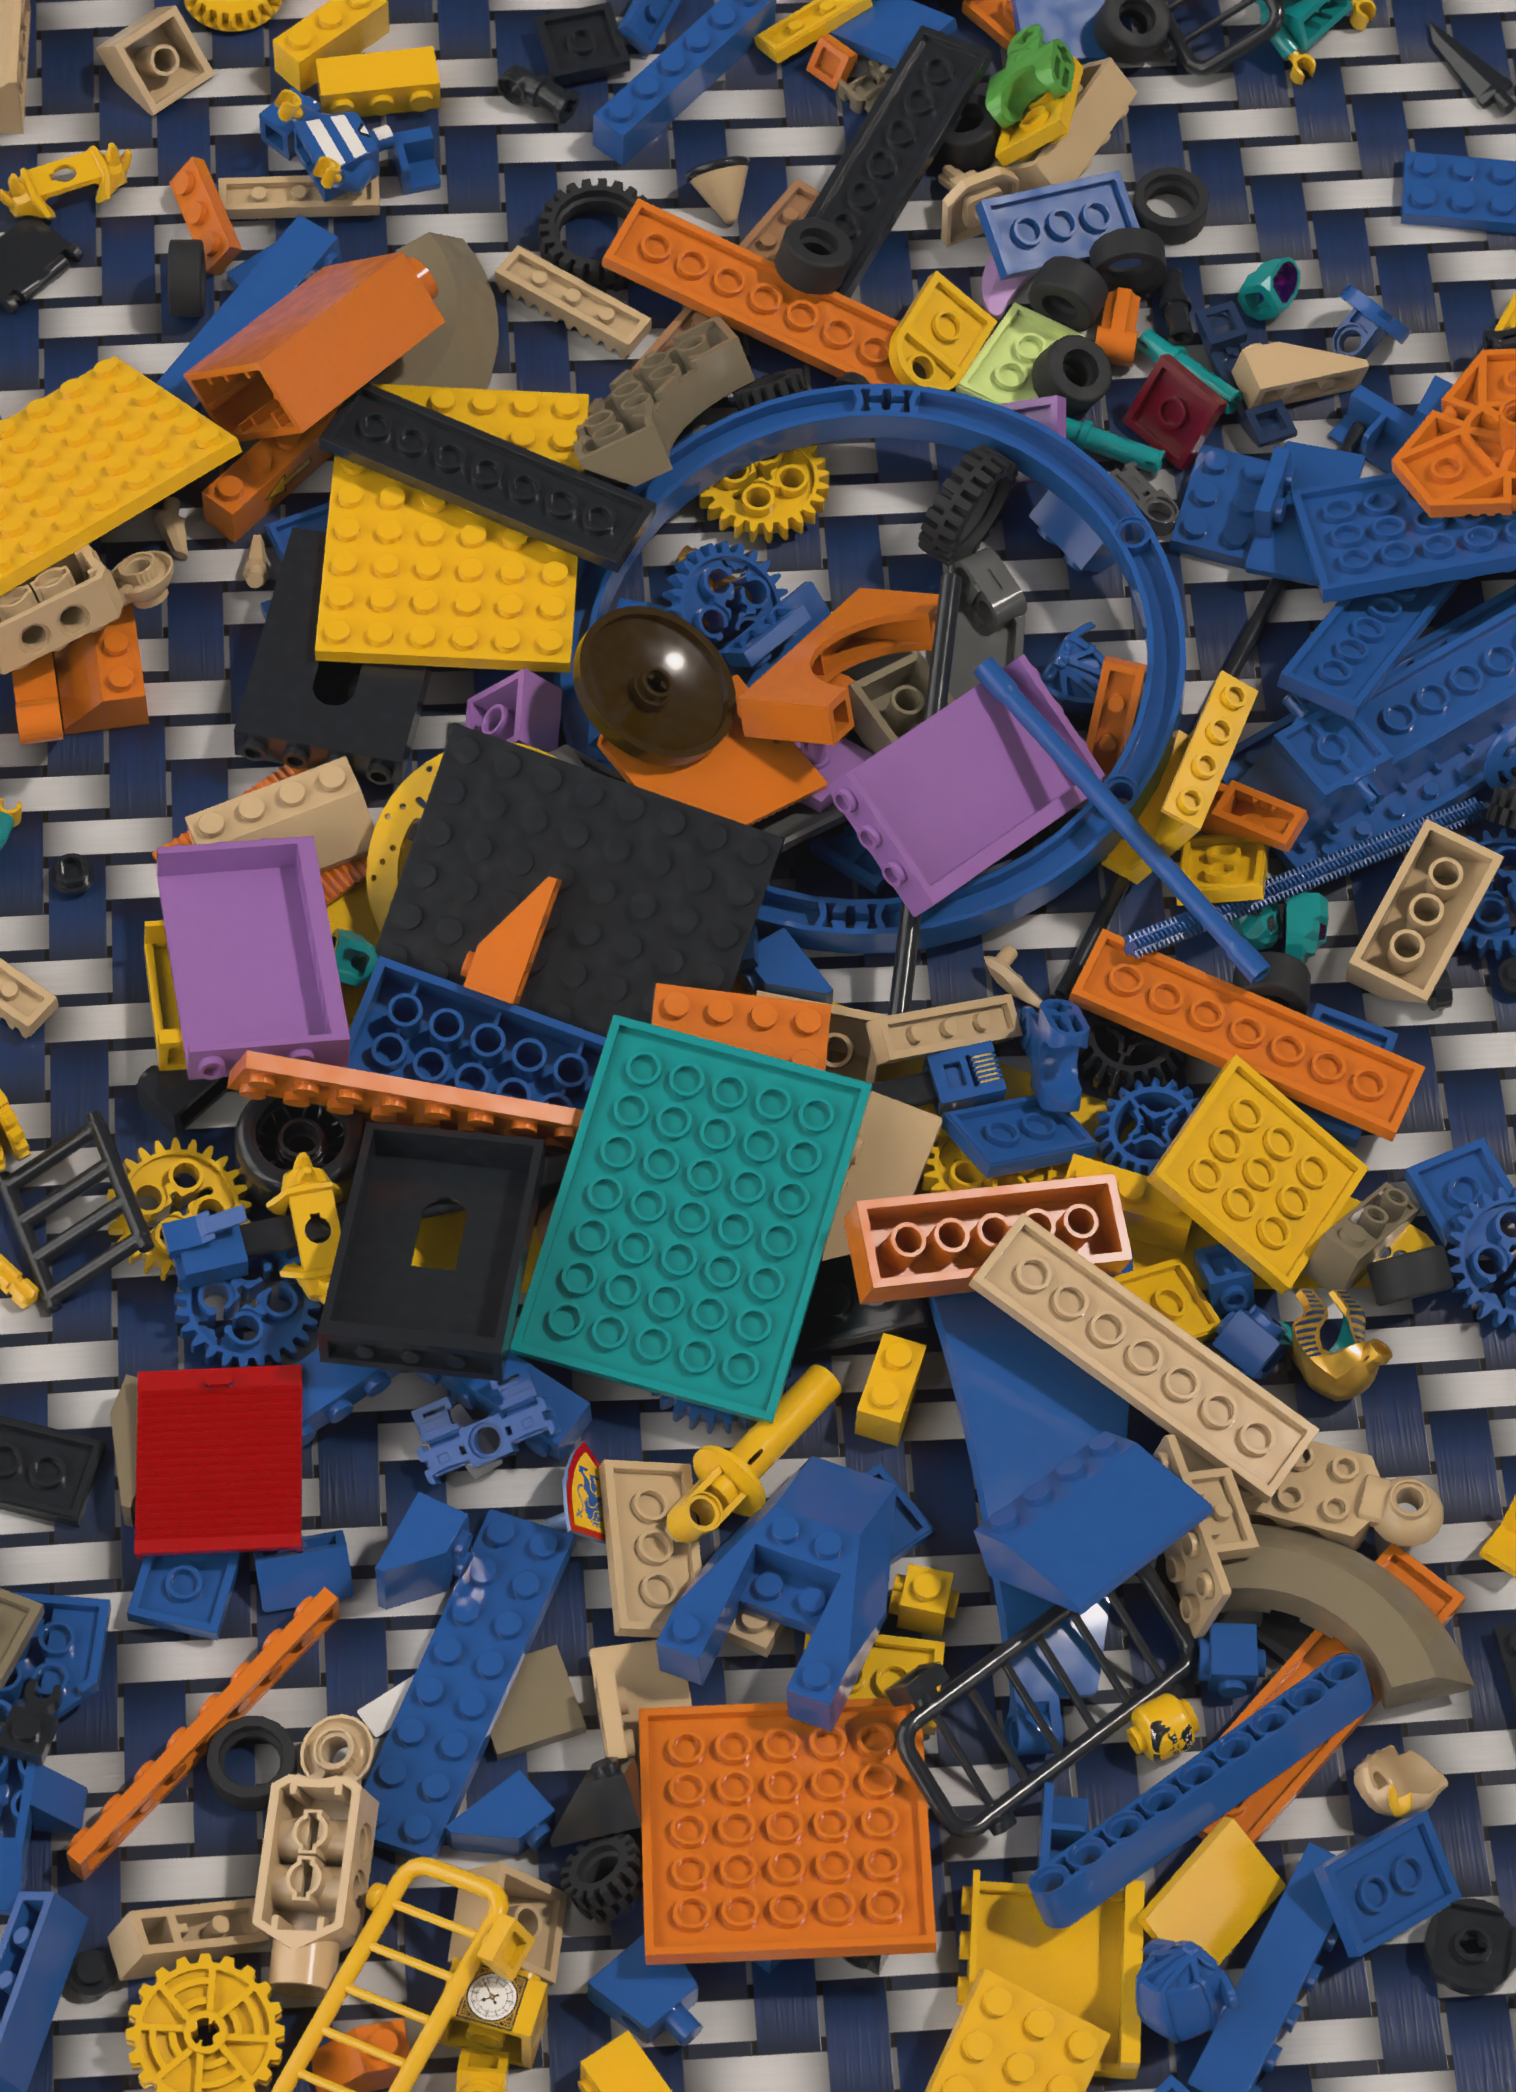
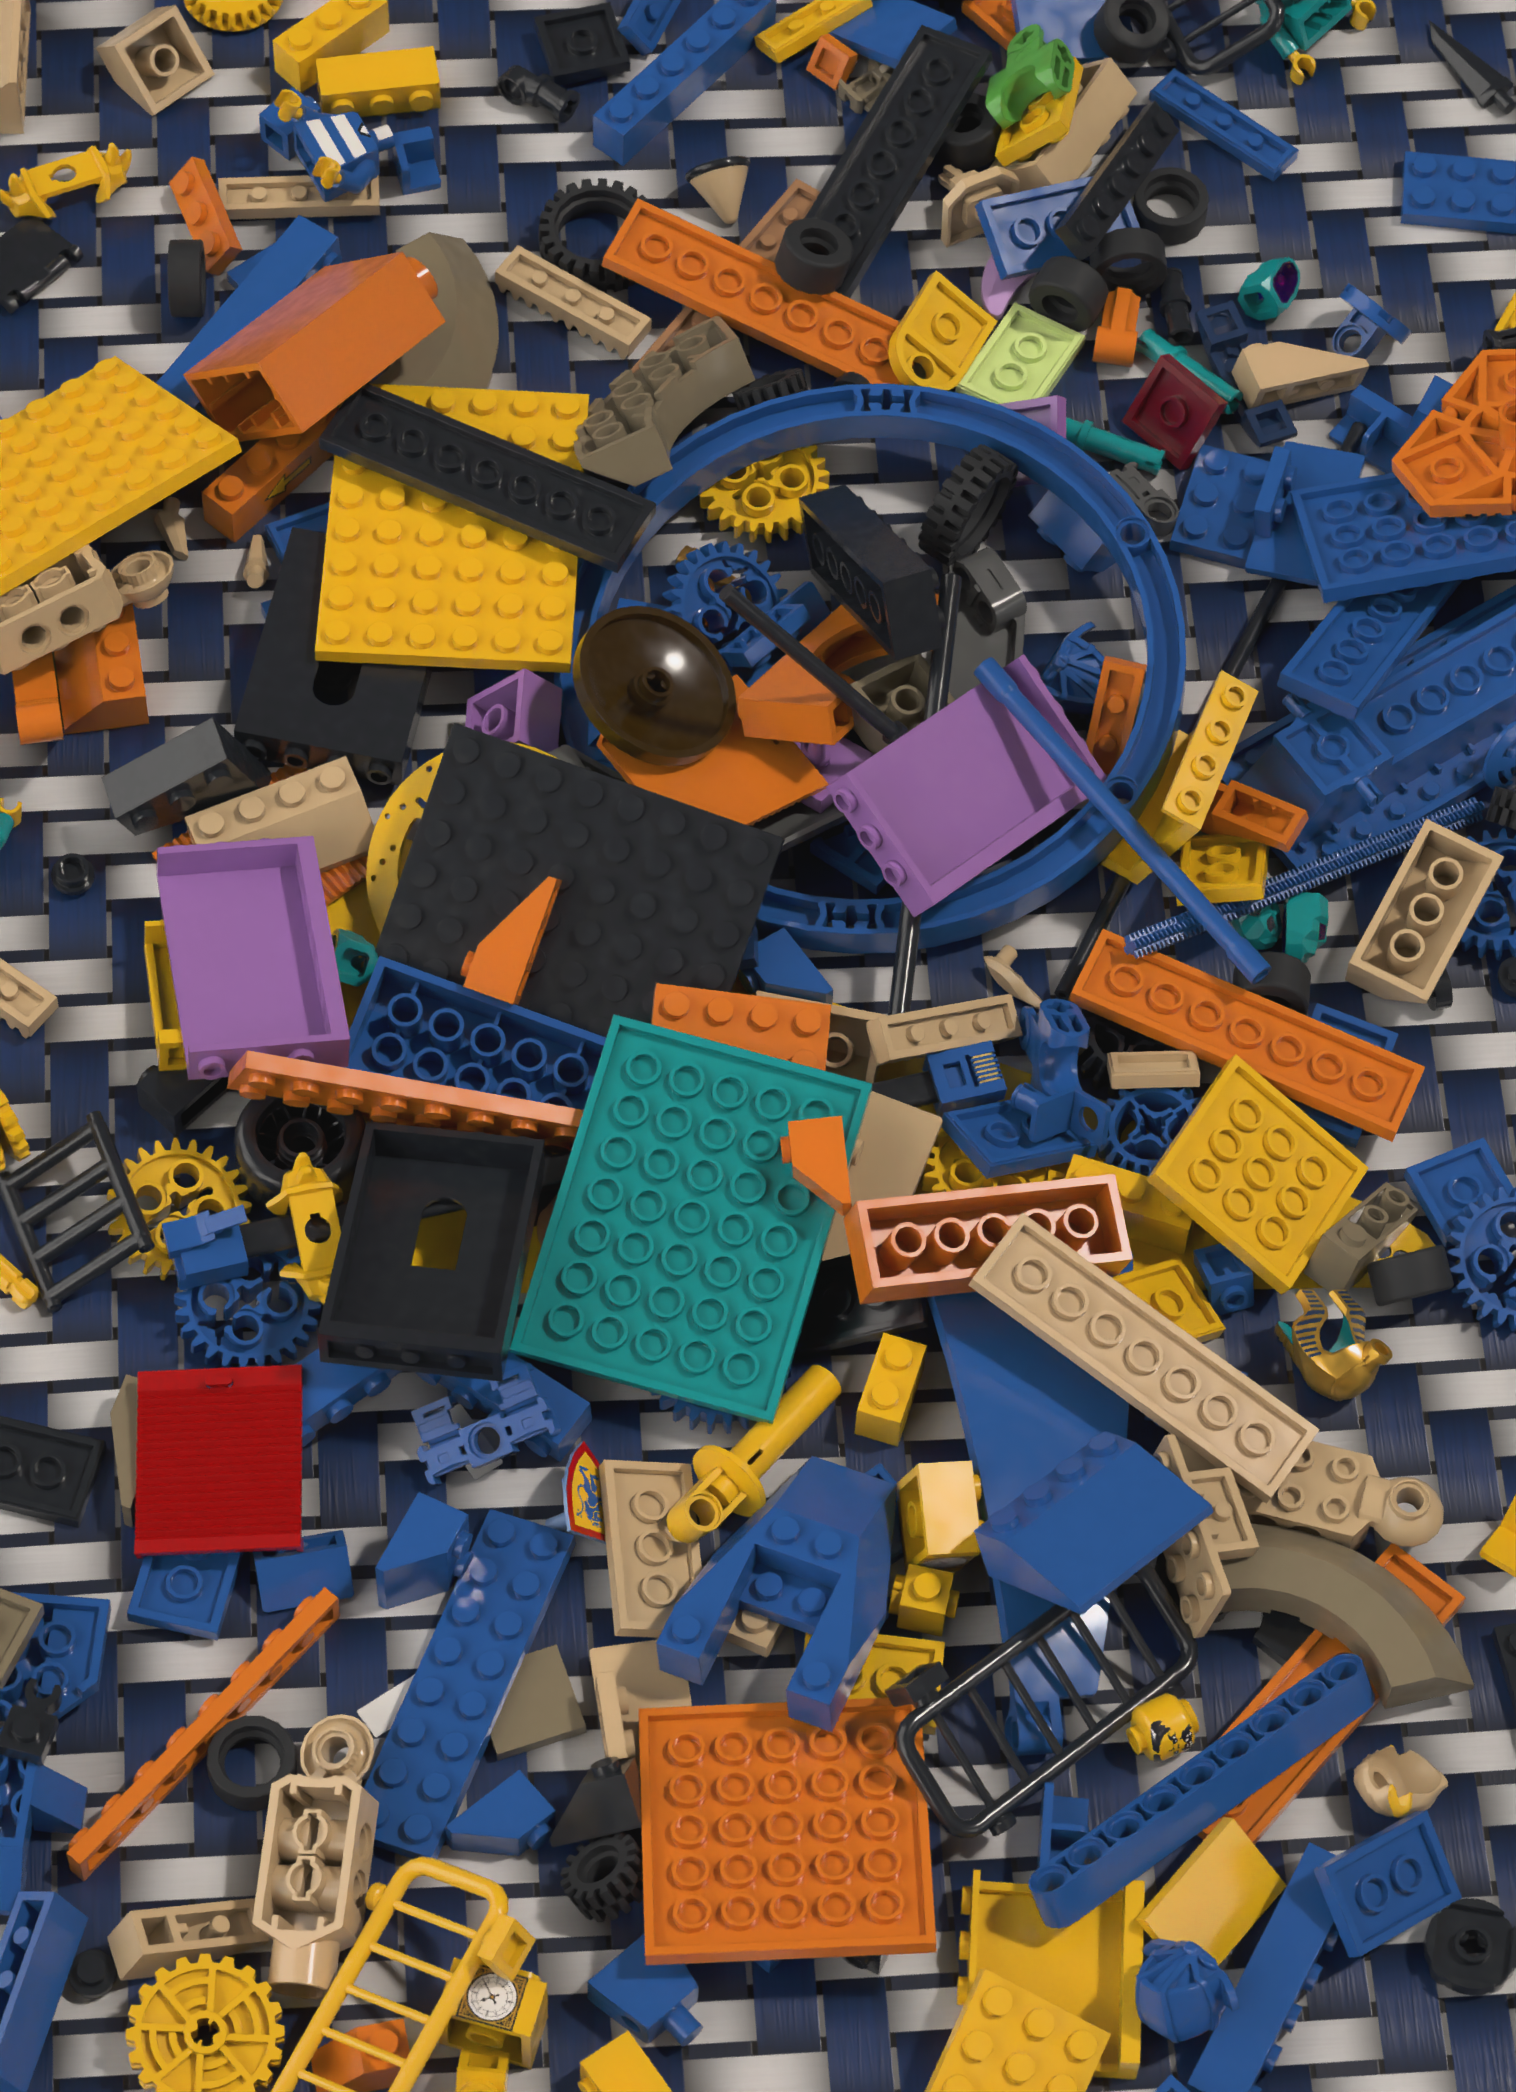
(183, 778): none -> black wedge
(531, 1902): tan slope -> none
(813, 665): none -> black bar
(819, 1159): none -> orange slope
(872, 572): none -> black brick
(939, 1515): none -> yellow brick
(1061, 1112): none -> blue bracket
(1085, 359): black tyre -> none
(1117, 181): none -> black plate
(1153, 1069): none -> tan tile
(1224, 125): none -> blue tile
(1230, 1659): blue brick -> none
(1252, 1341): blue brick -> none

